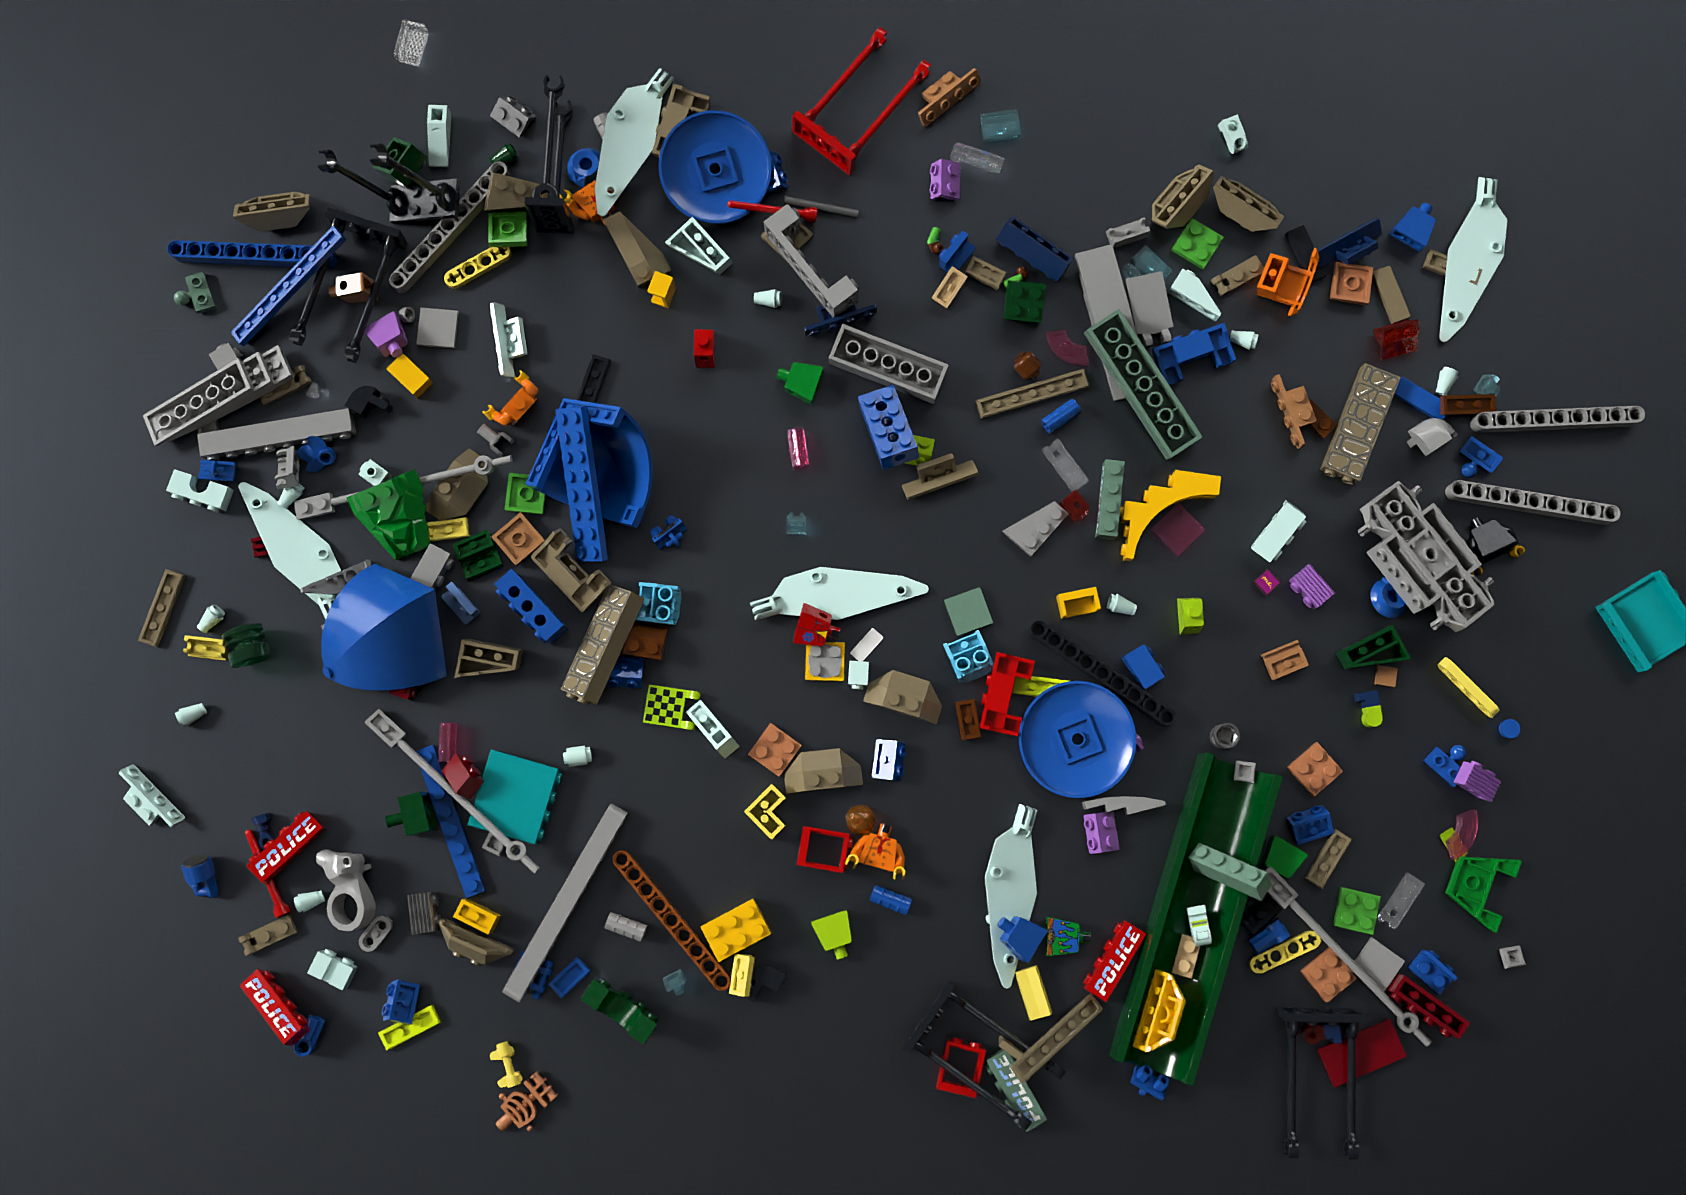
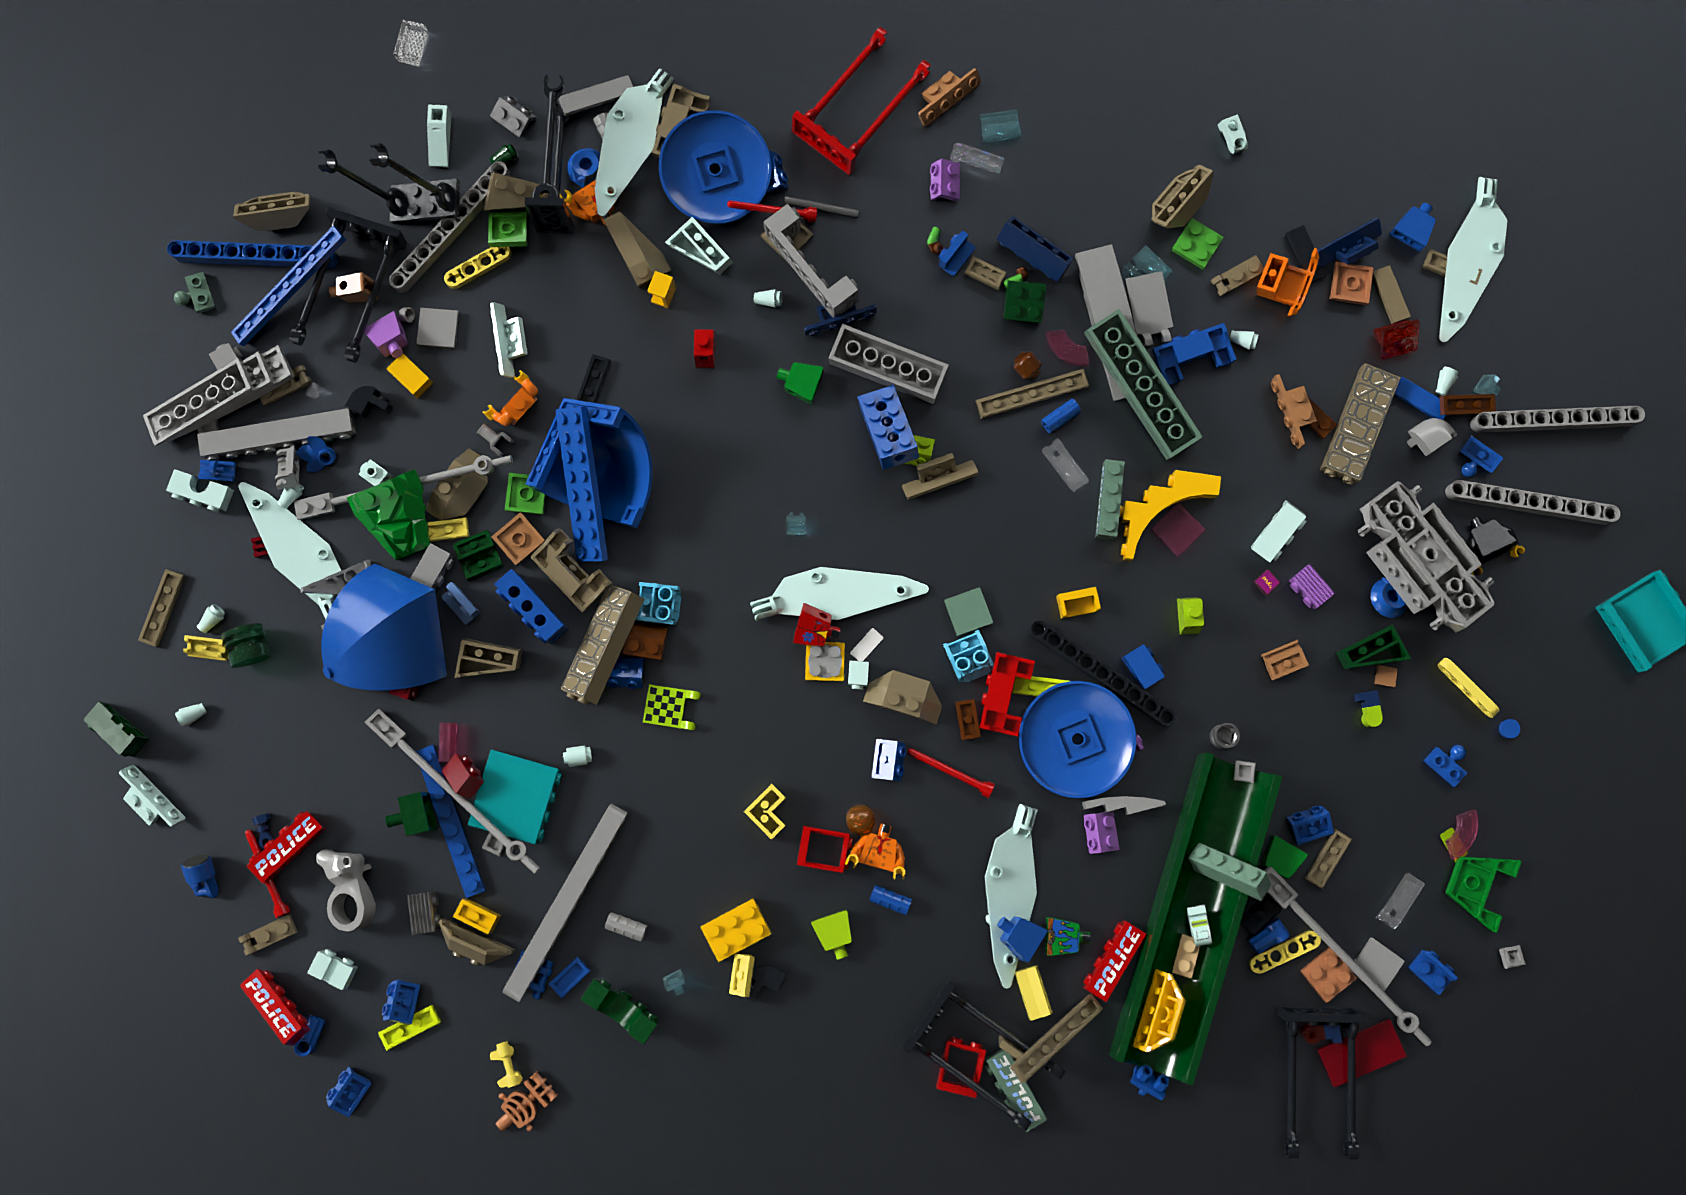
(115, 730): none -> wedge
(308, 900): light aqua cone -> none
(347, 1092): none -> blue bracket
(376, 933): light grey plate -> none
(406, 155): dark green brick -> none
(594, 95): none -> light grey tile
(663, 914): dark orange beam -> none
(670, 534): blue hips -> none
(712, 729): light aqua slope -> none
(774, 749): nougat plate -> none
(798, 448): clear pink axle -> none
(822, 771): dark tan wedge -> none
(949, 287): tan plate -> none
(984, 787): none -> red piece
(1036, 528): light grey wing -> none
(1068, 505): clear red brick -> none
(1121, 605): light aqua cone -> none
(1127, 233): light grey hinge -> none
(1193, 293): light aqua slope -> none
(1246, 206): dark tan wedge -> none
(1315, 769): nougat plate -> none
(1356, 910): bright green plate -> none
(1428, 1006): dark red brick -> none
(1477, 781): medium lavender brick -> none

